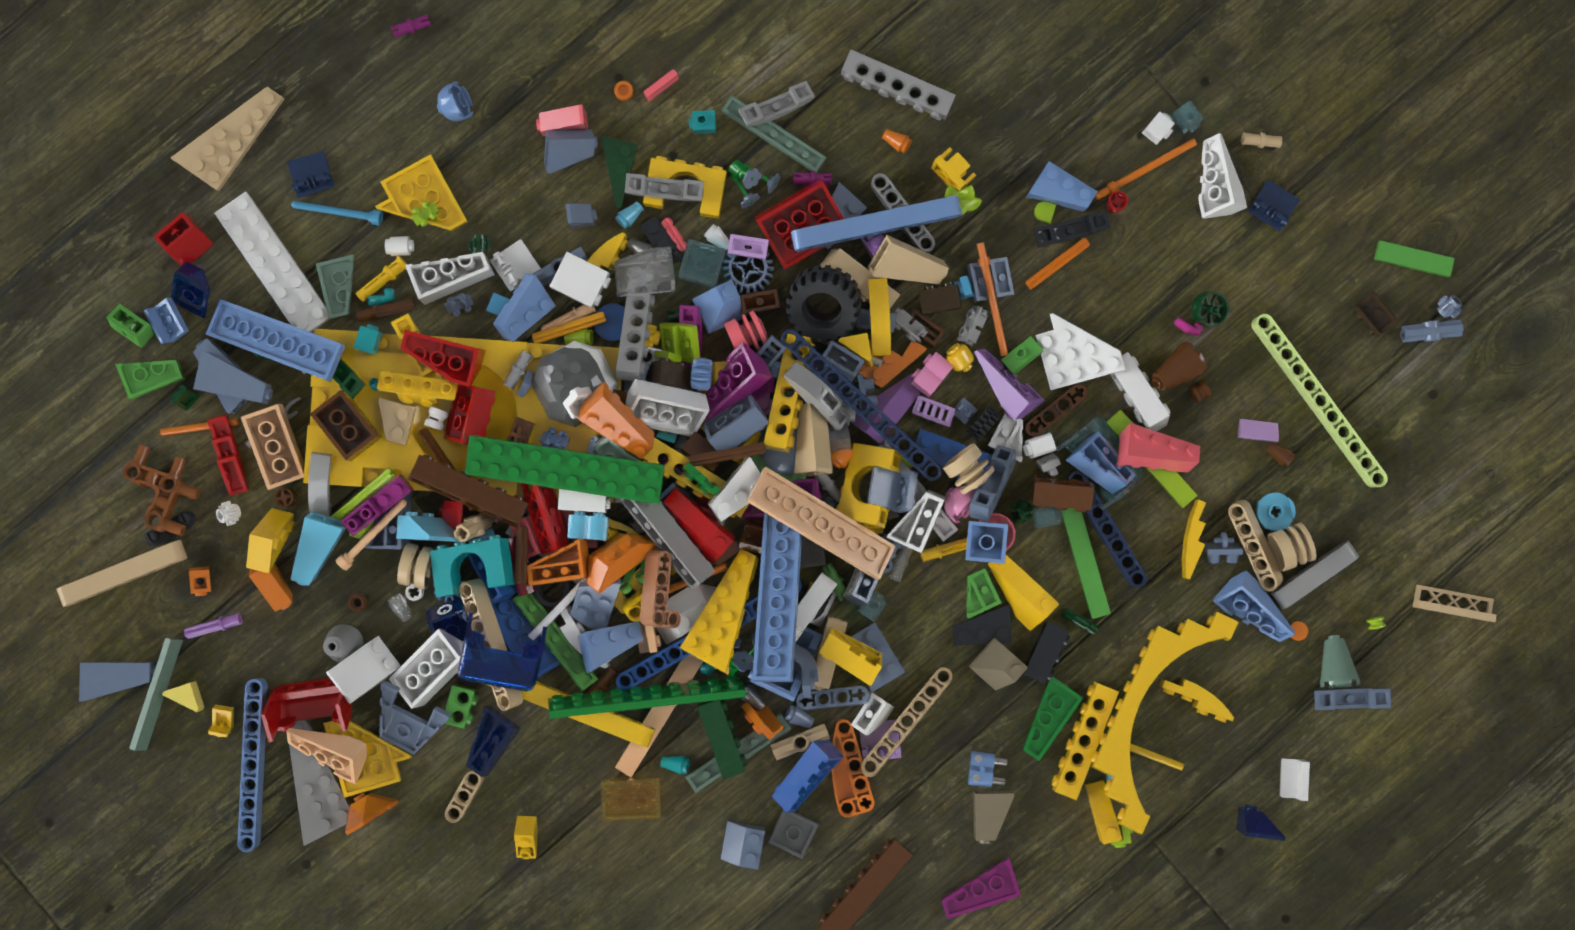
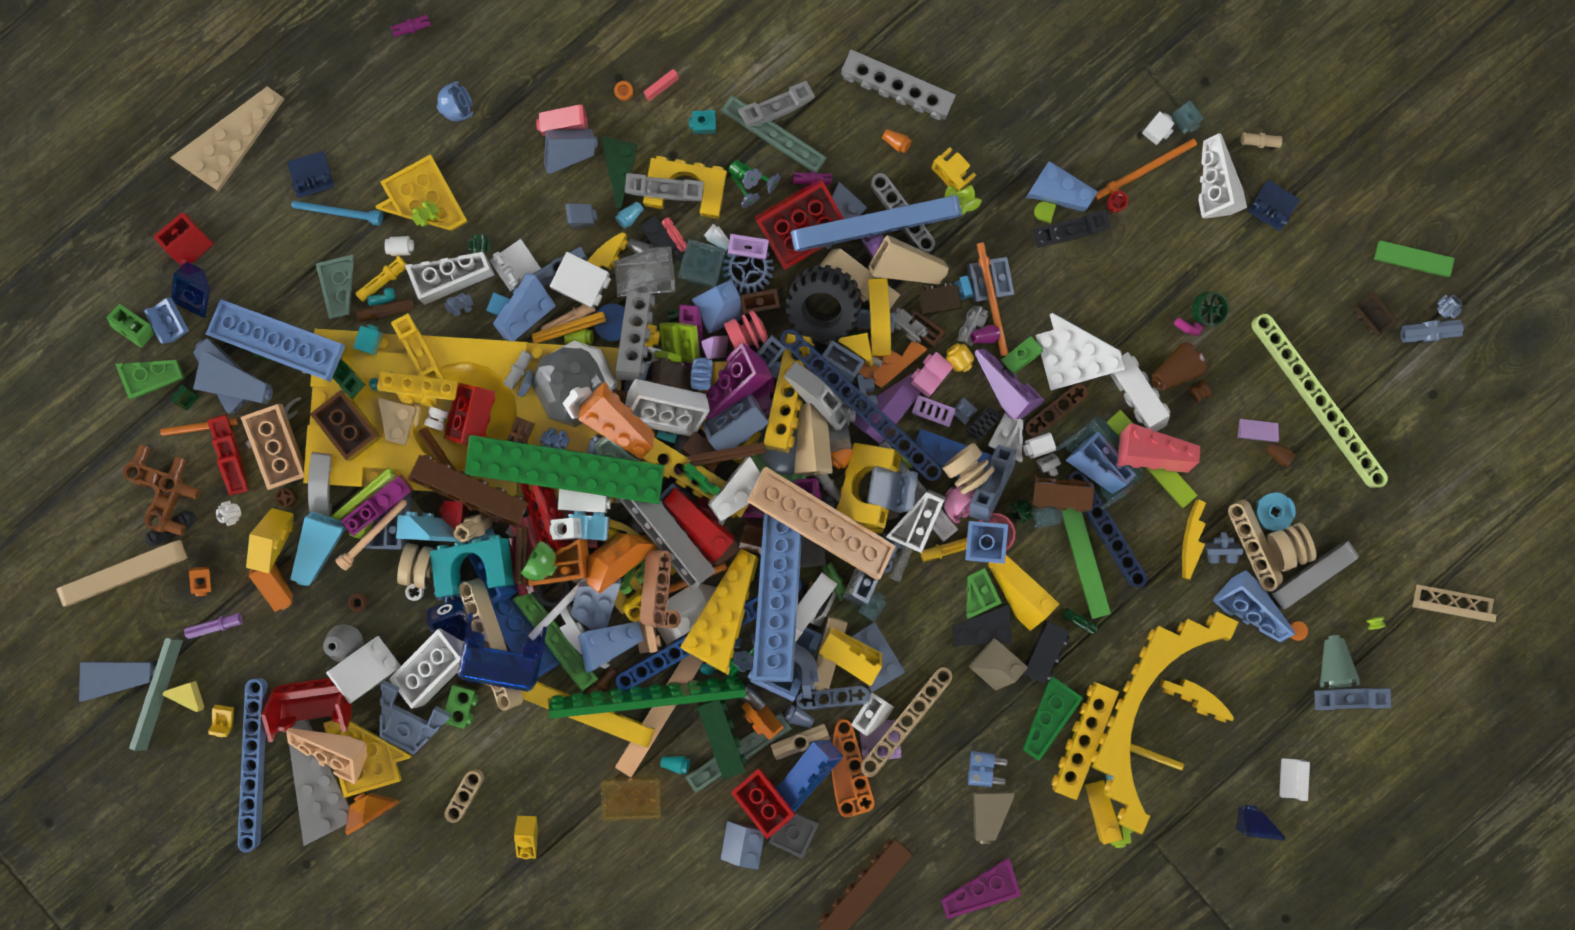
(273, 263): white plate -> none
(400, 607): clear cone -> none
(450, 359): red wedge -> none
(491, 741): clear blue wedge -> none
(540, 563): none -> bright green cylinder
(573, 528): none -> white brick
(715, 347): none -> lavender slope
(763, 803): none -> red slope
(987, 334): none -> magenta cone
(1057, 263): orange axle -> none

